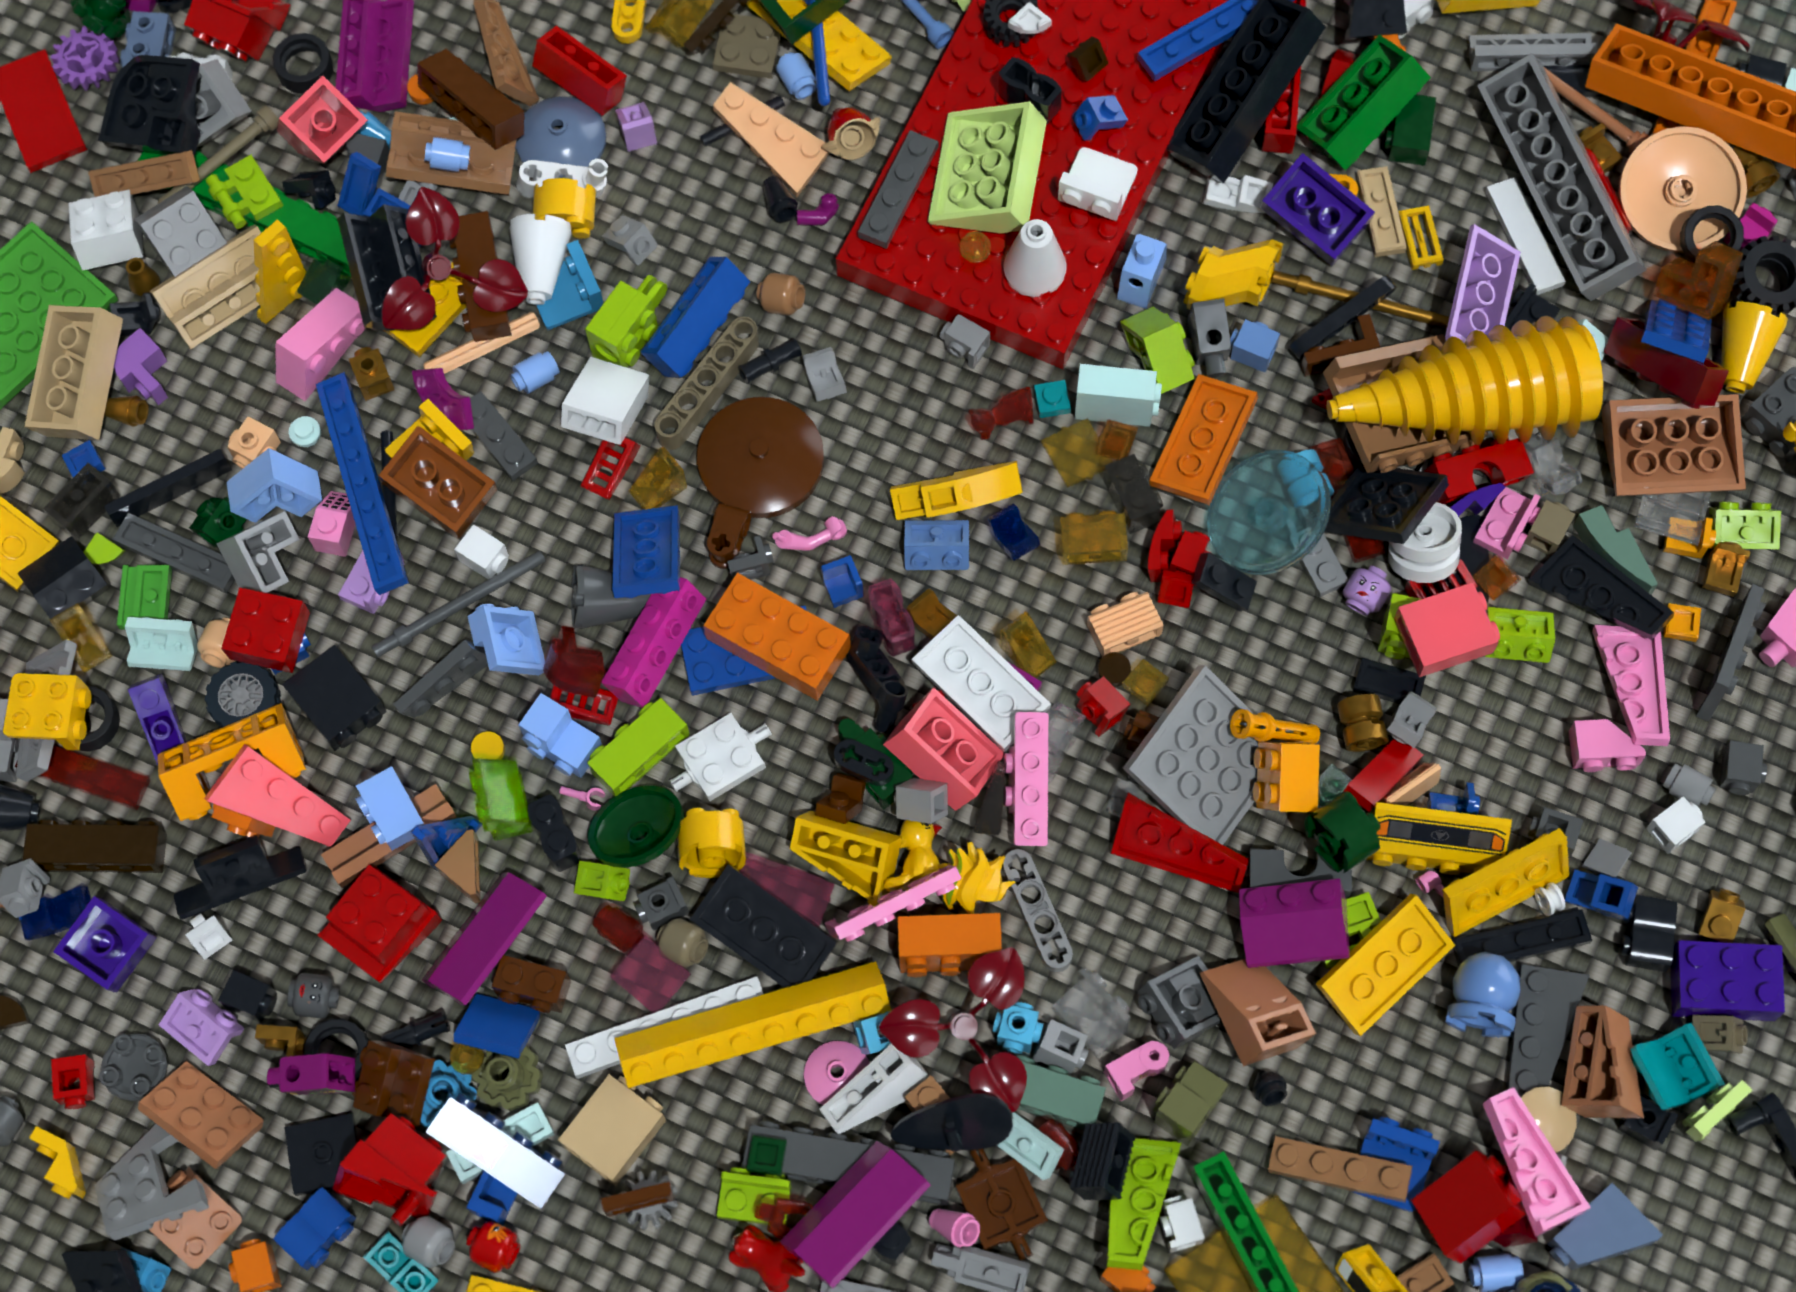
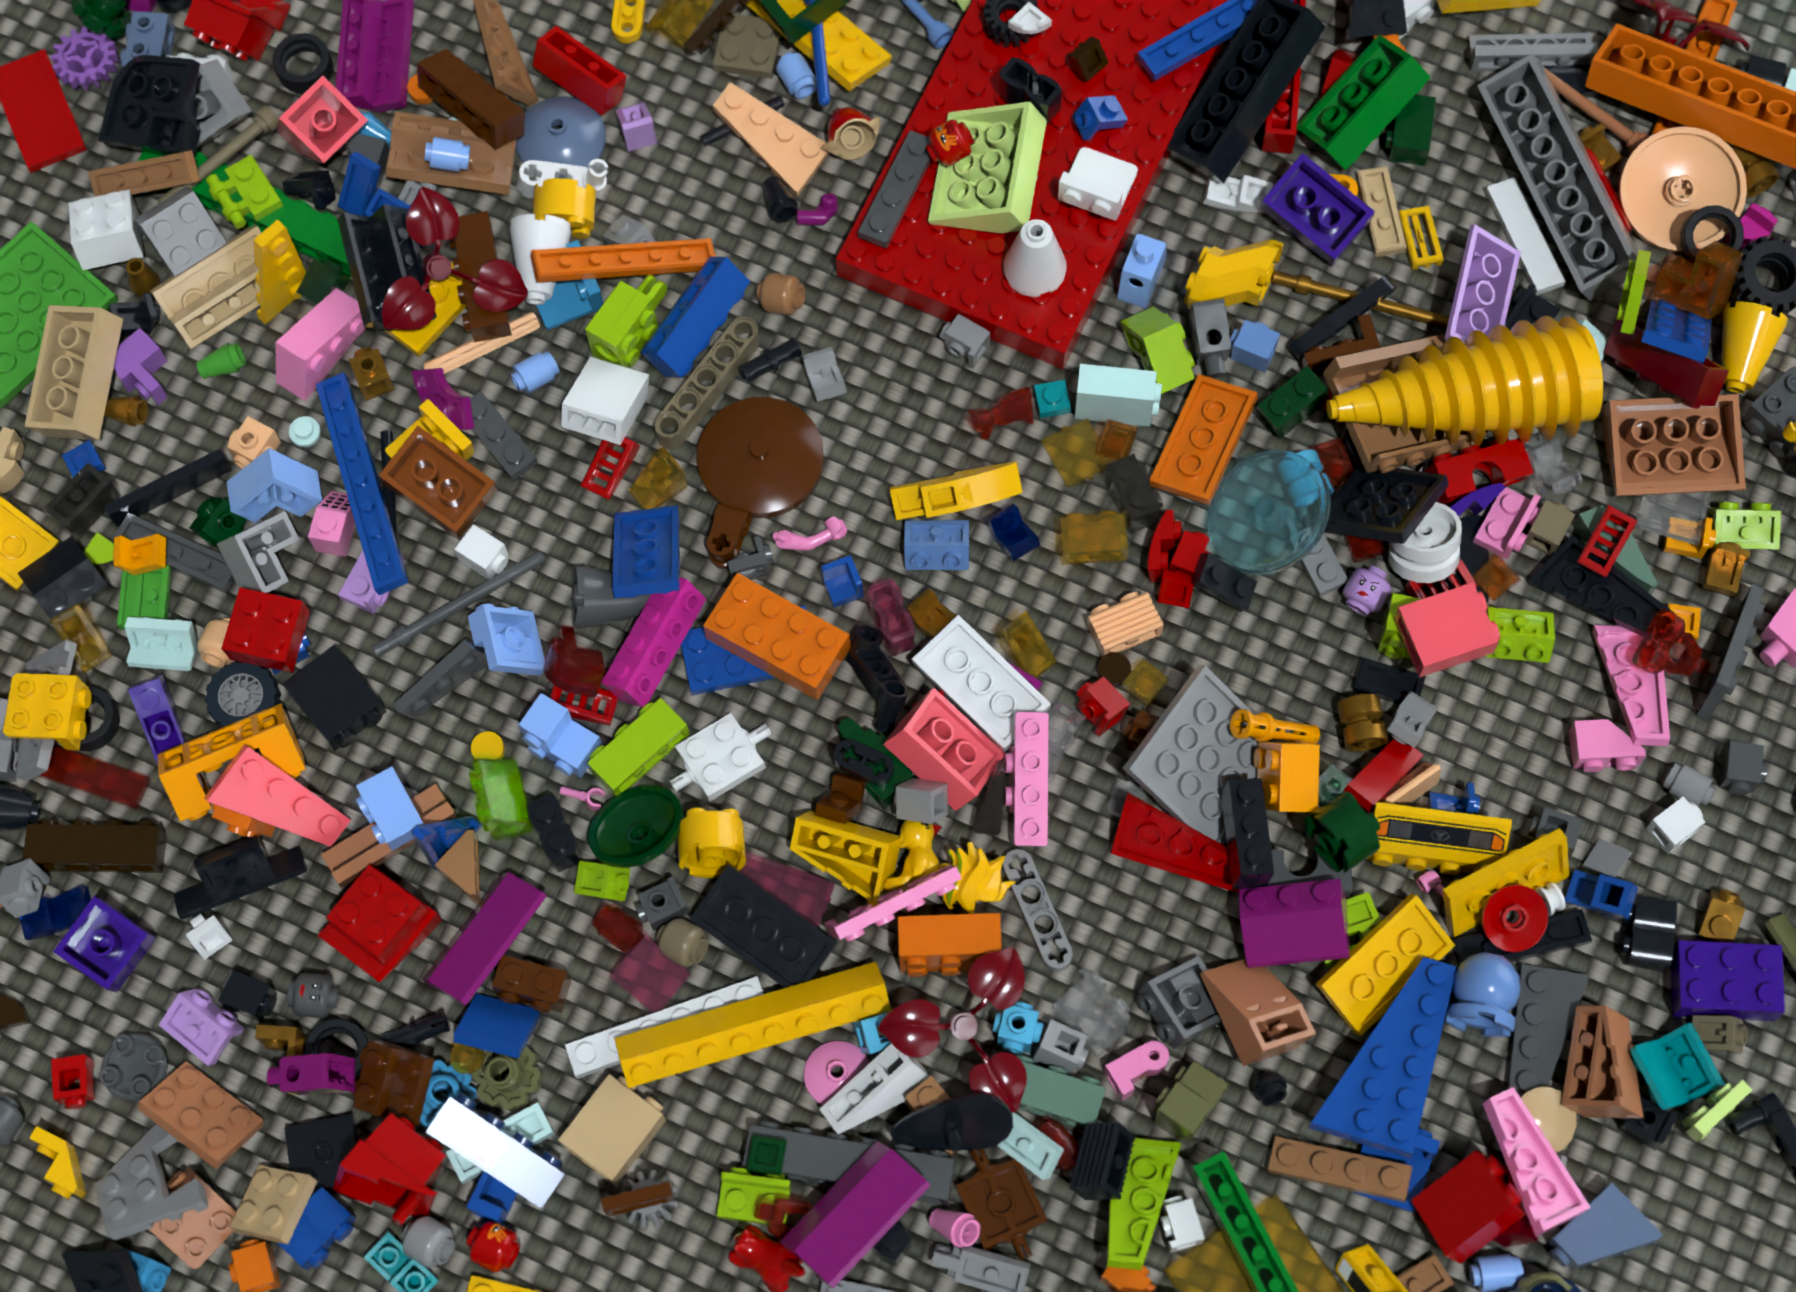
(140, 554): none -> light orange bracket
(222, 361): none -> bright green cone
(273, 1204): none -> tan plate
(620, 260): none -> orange tile
(950, 142): none -> red head
(975, 246): clear yellow plate -> none
(1247, 833): none -> black brick
(1293, 402): none -> dark green brick
(1389, 1079): none -> blue wing
(1529, 919): none -> red dish
(1618, 518): none -> red slope
(1633, 291): none -> lime plate
(1654, 654): none -> clear red piece

